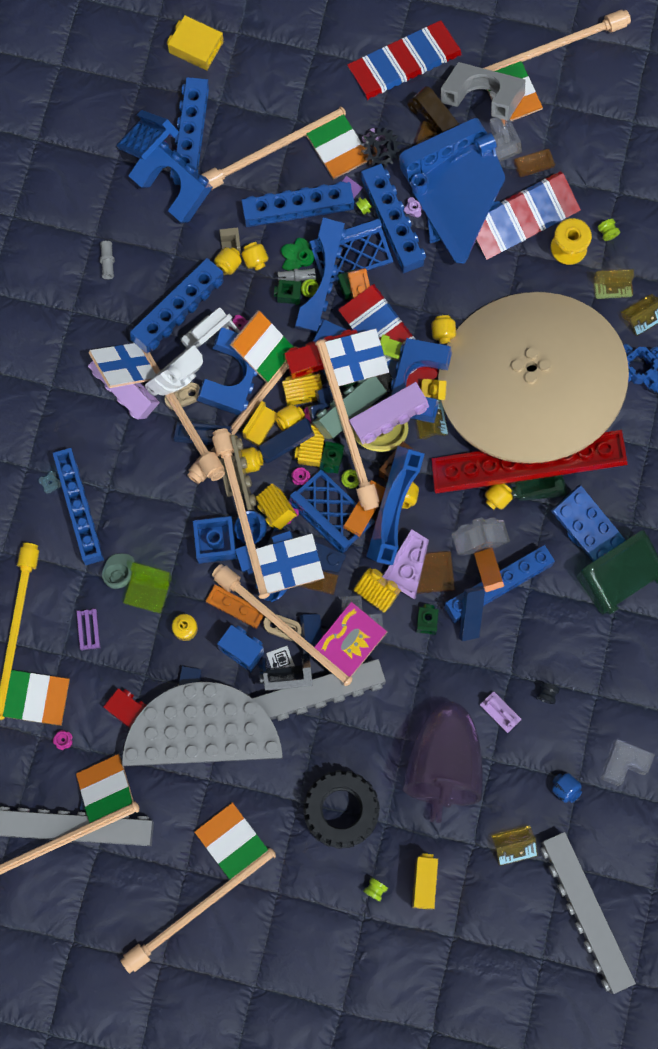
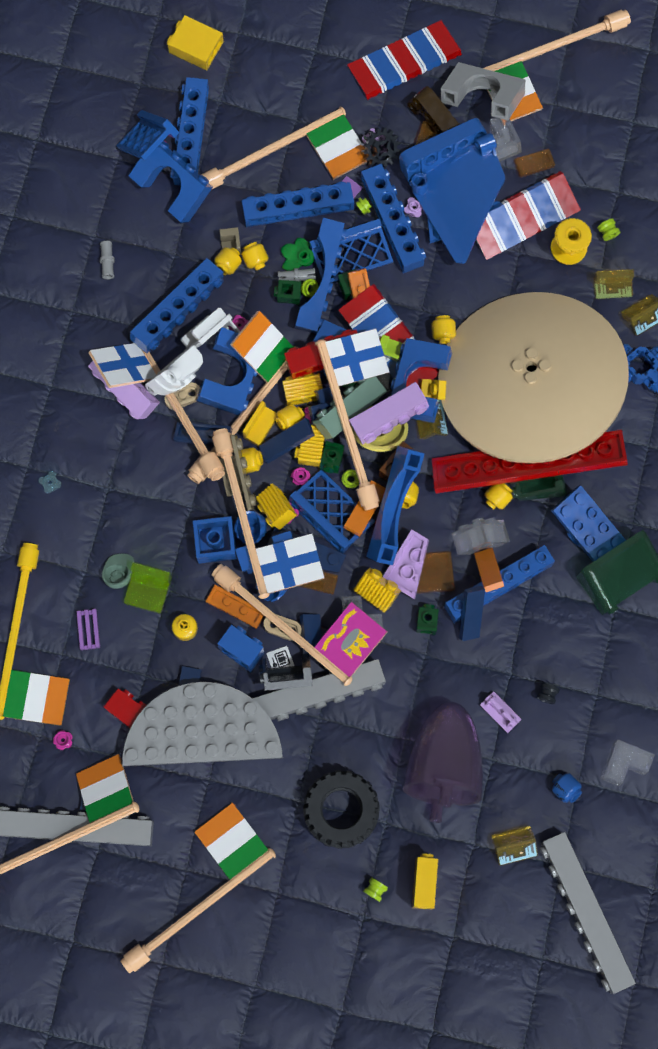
(78, 506): blue brick -> none

